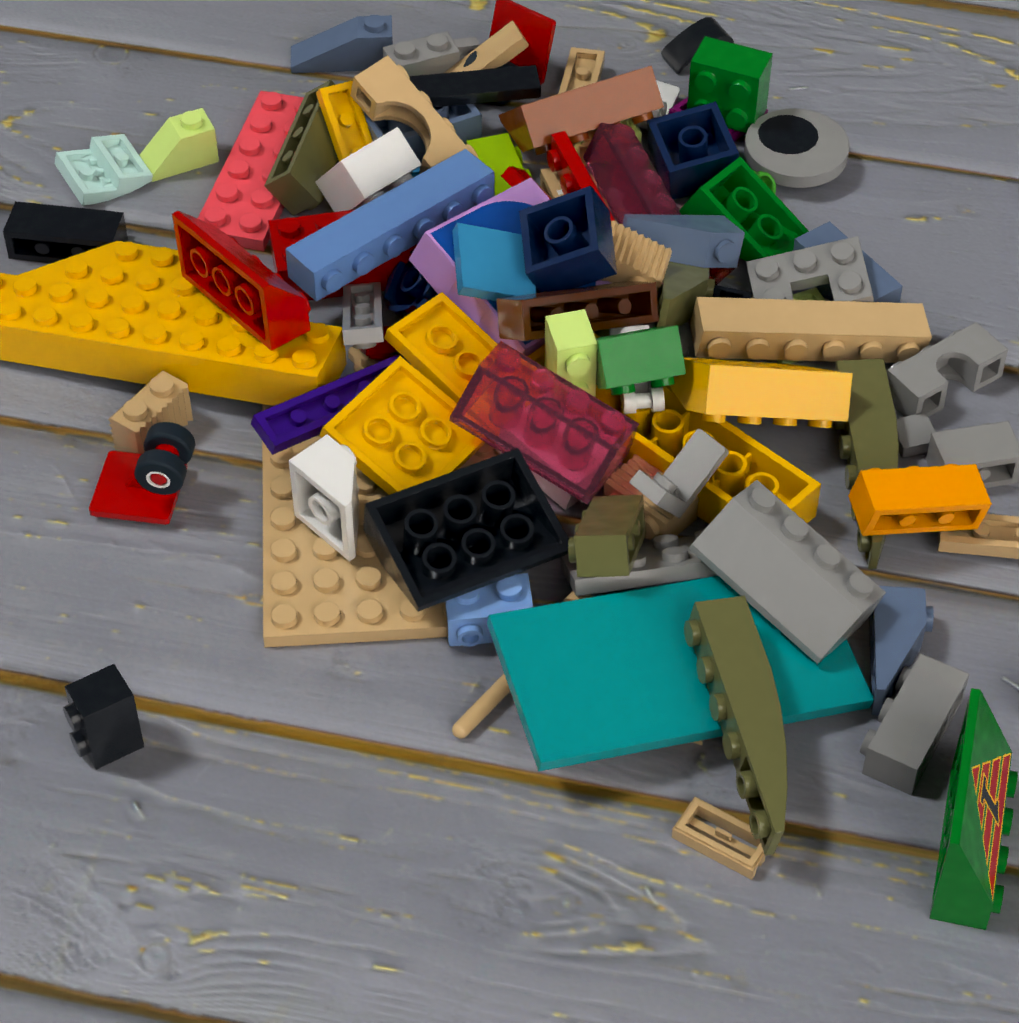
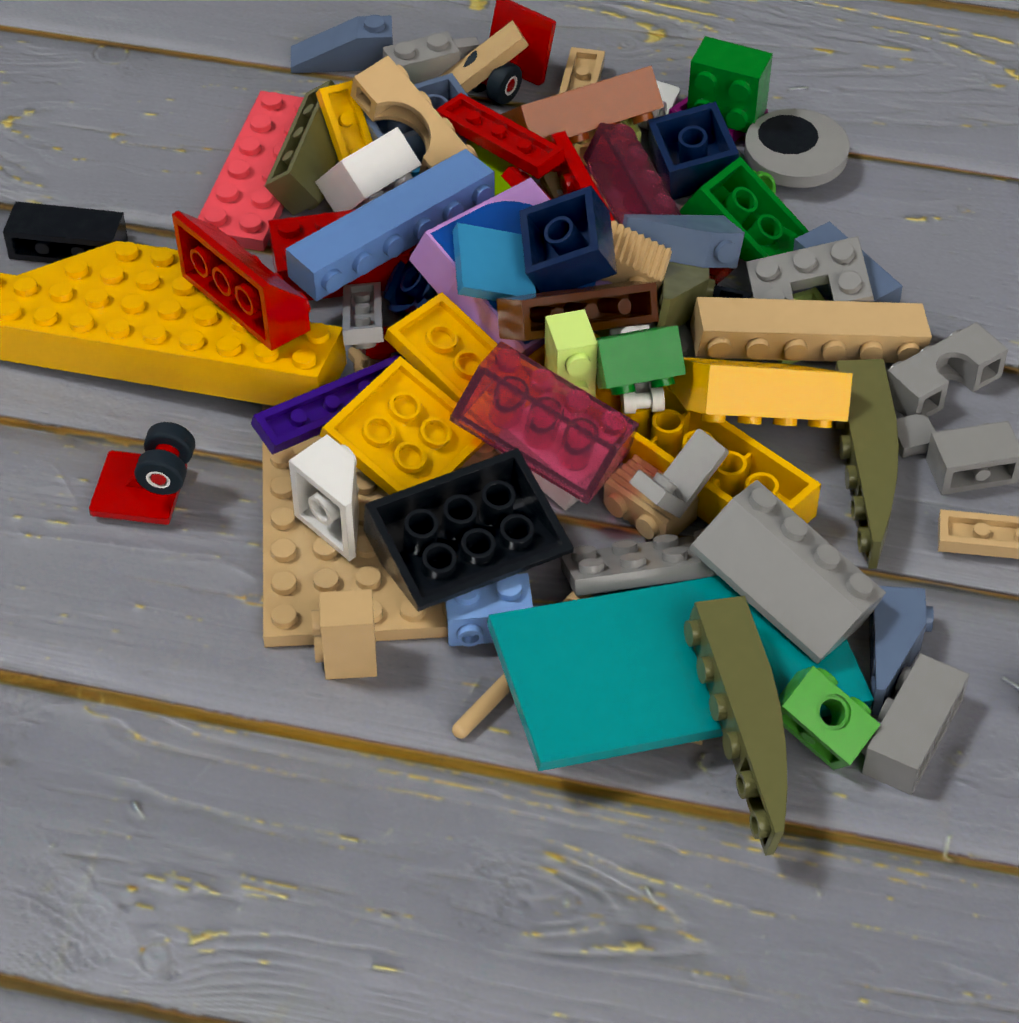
(103, 717): black brick -> none
(104, 170): light aqua slope -> none
(159, 401): tan brick -> none
(181, 145): yellowish green slope -> none
(346, 634): none -> tan brick
(480, 85): black tile -> none
(502, 136): none -> red plate
(608, 536): olive brick -> none
(684, 45): black panel -> none
(717, 842): tan tile -> none
(850, 723): none -> bright green brick
(919, 499): light orange brick -> none
(975, 821): green slope -> none

